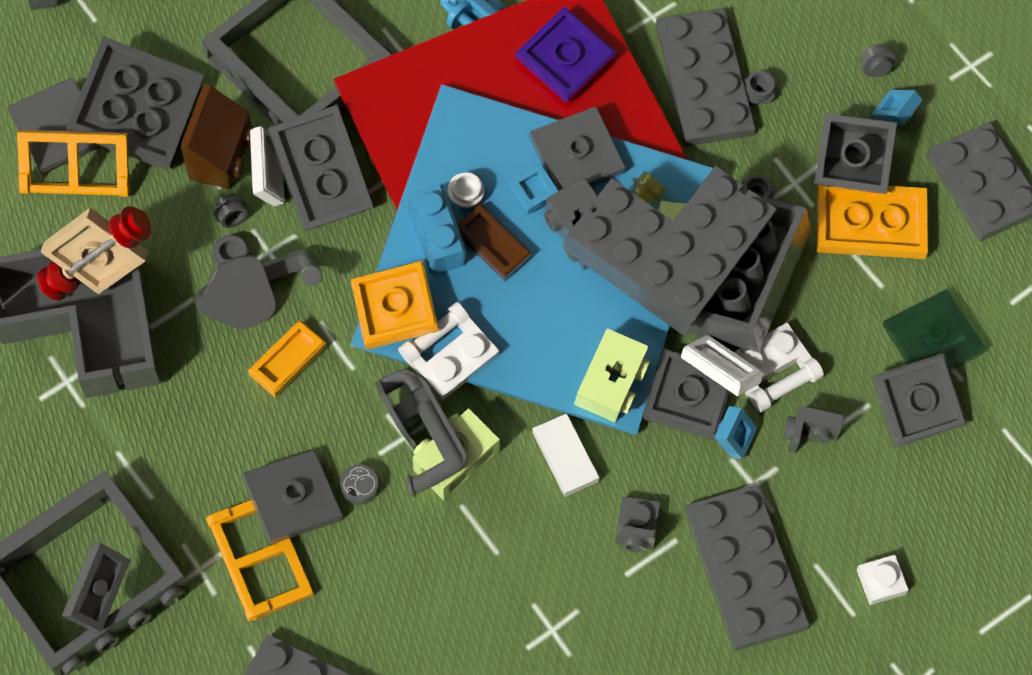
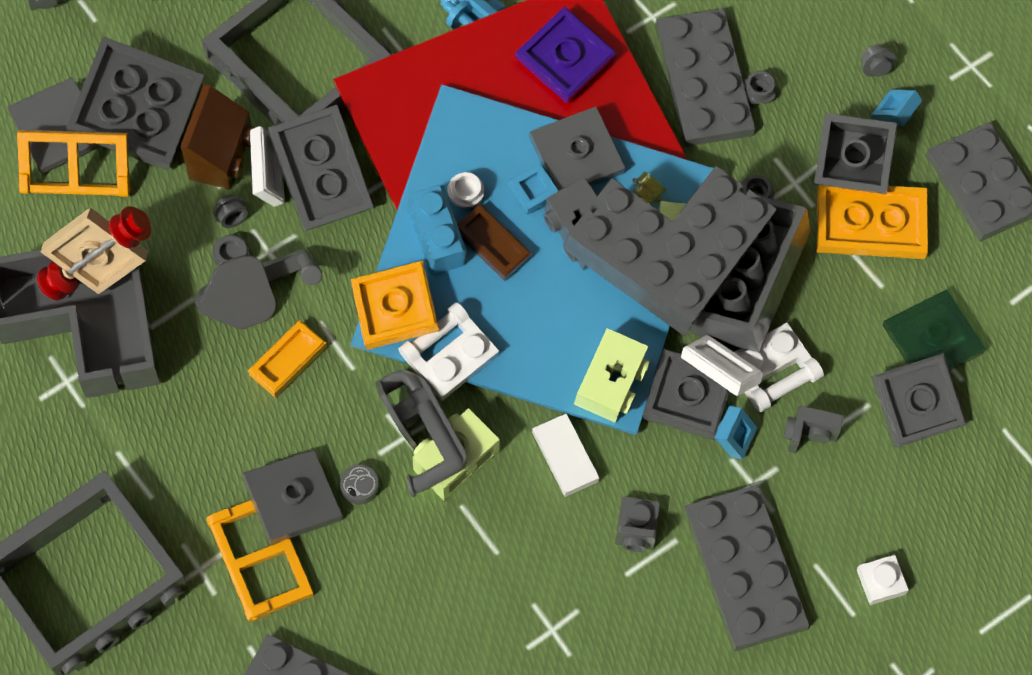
(96, 587): dark grey plate -> none

